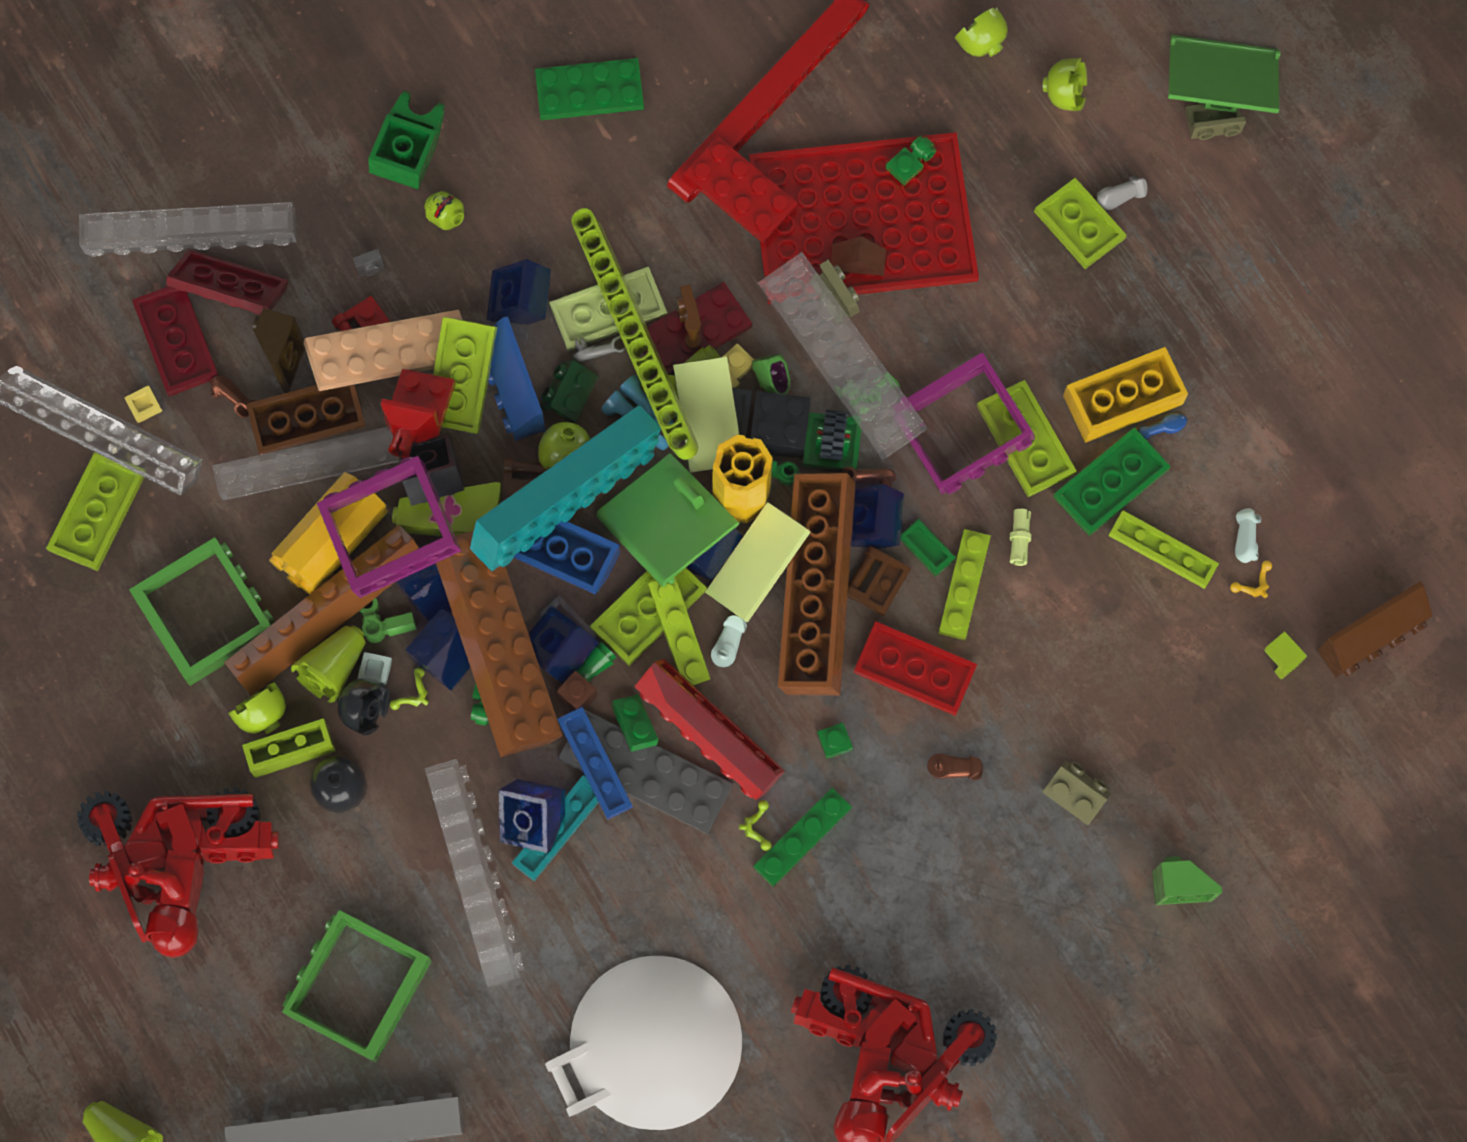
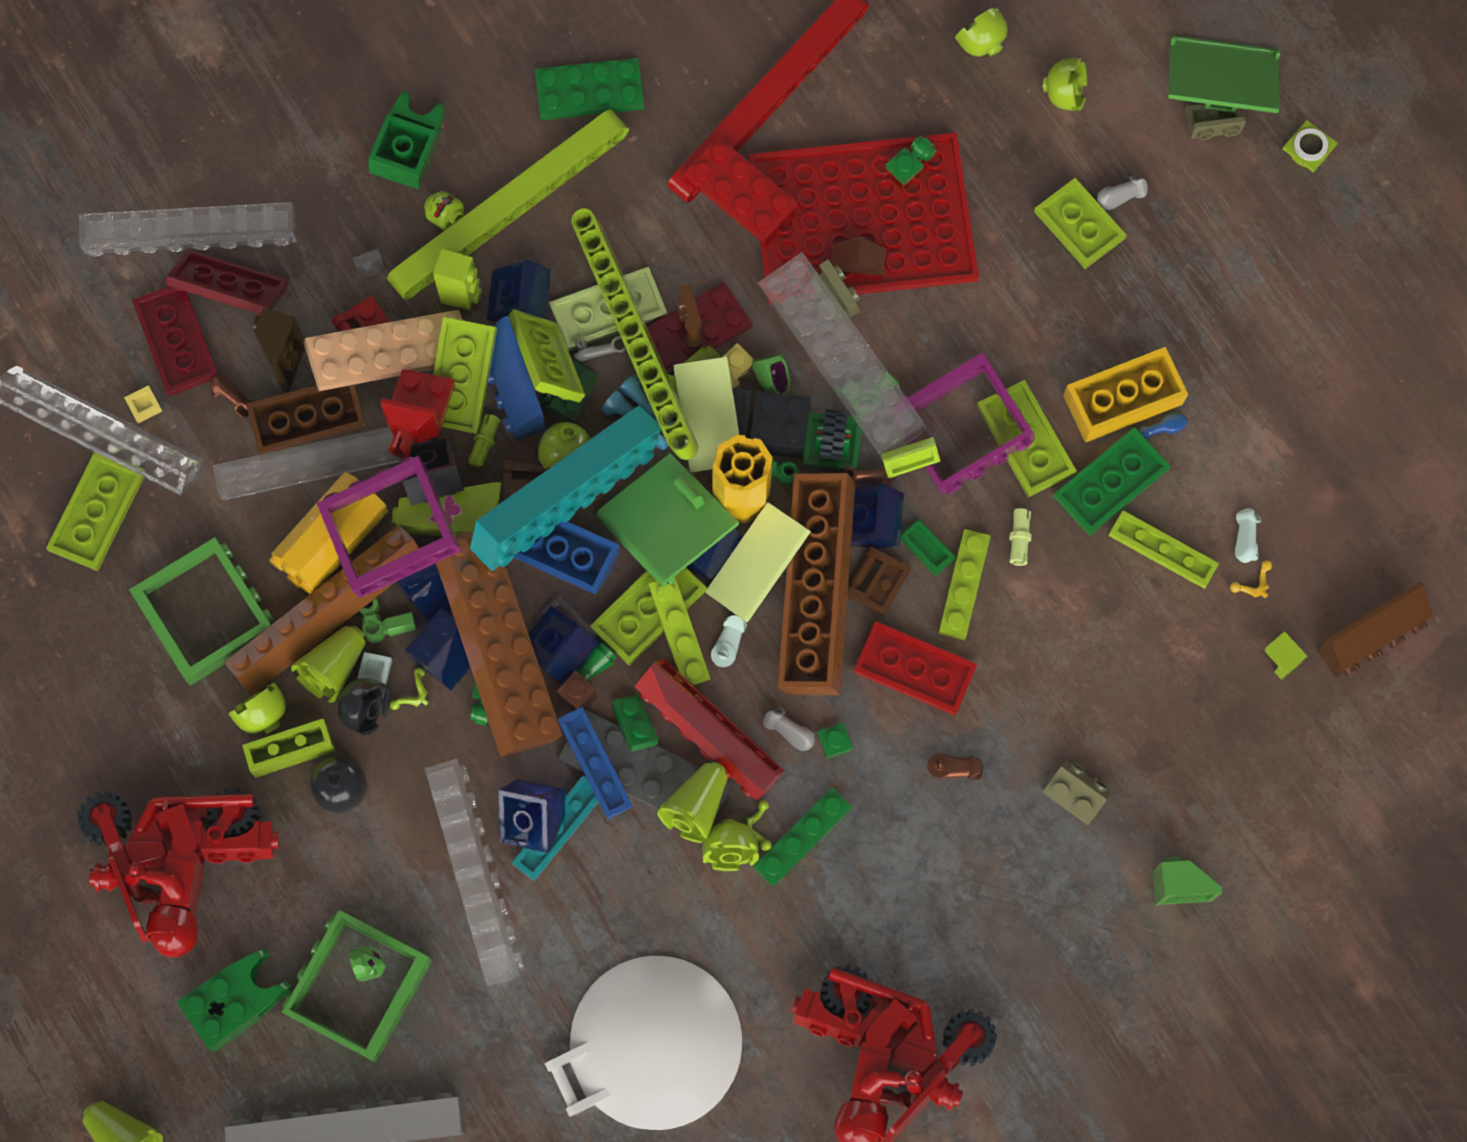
(242, 999): none -> green brick
(367, 963): none -> bright green rock
(457, 280): none -> lime brick
(484, 440): none -> lime axle
(511, 201): none -> lime beam
(546, 356): none -> lime plate
(695, 803): none -> lime cone
(730, 846): none -> lime cylinder
(798, 736): none -> light grey piece
(910, 457): none -> lime tile
(1311, 162): none -> lime piece

